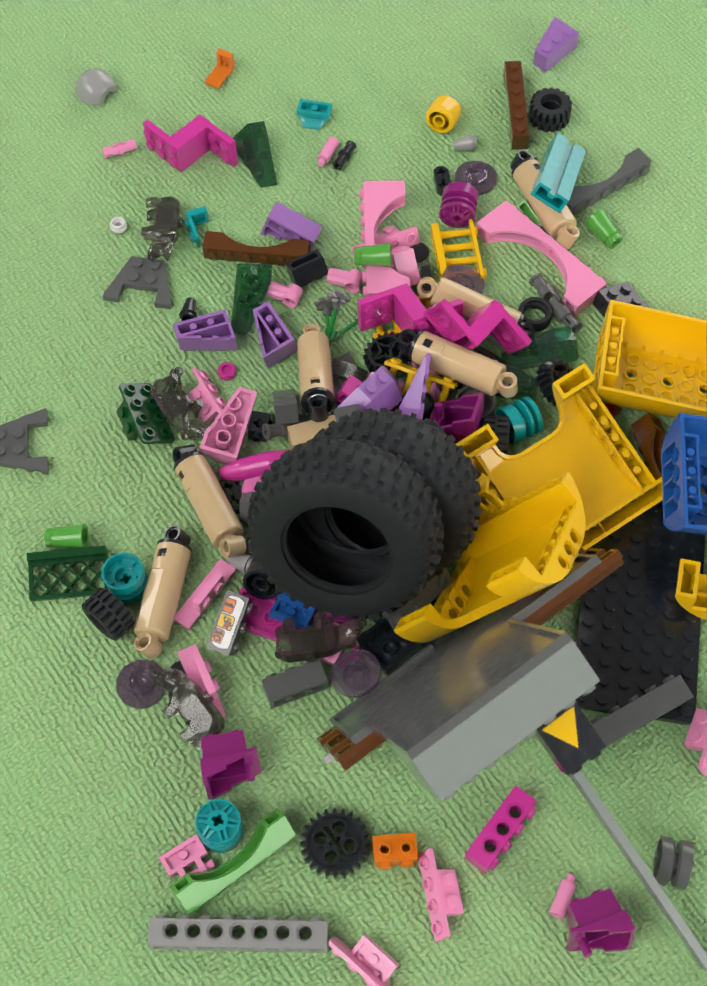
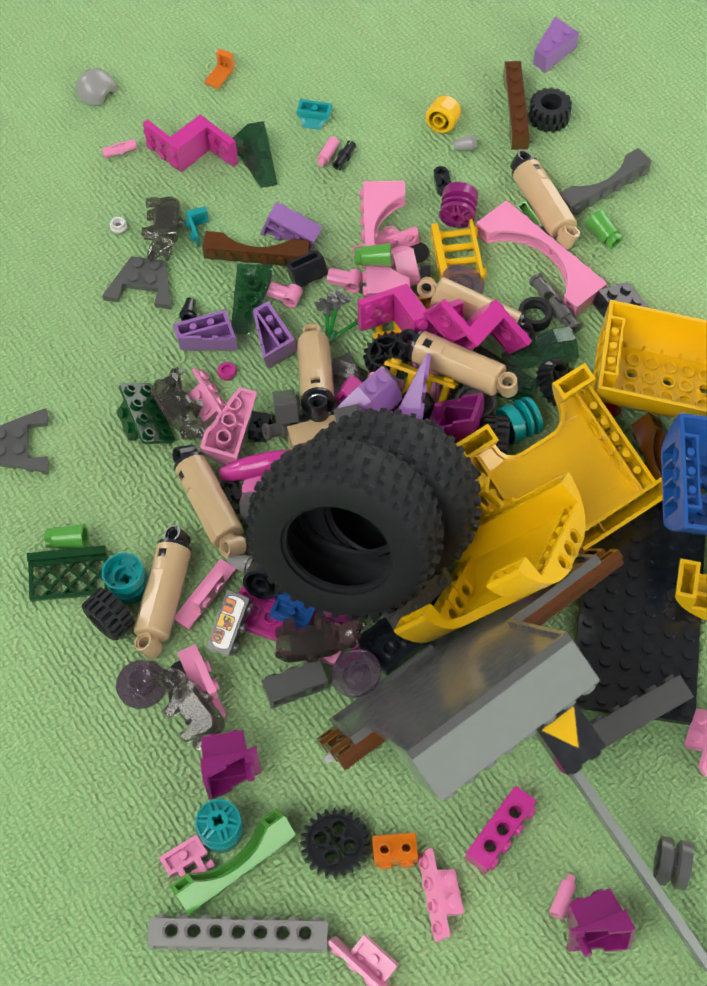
(478, 174): clear purple piece -> none
(558, 173): brick -> none

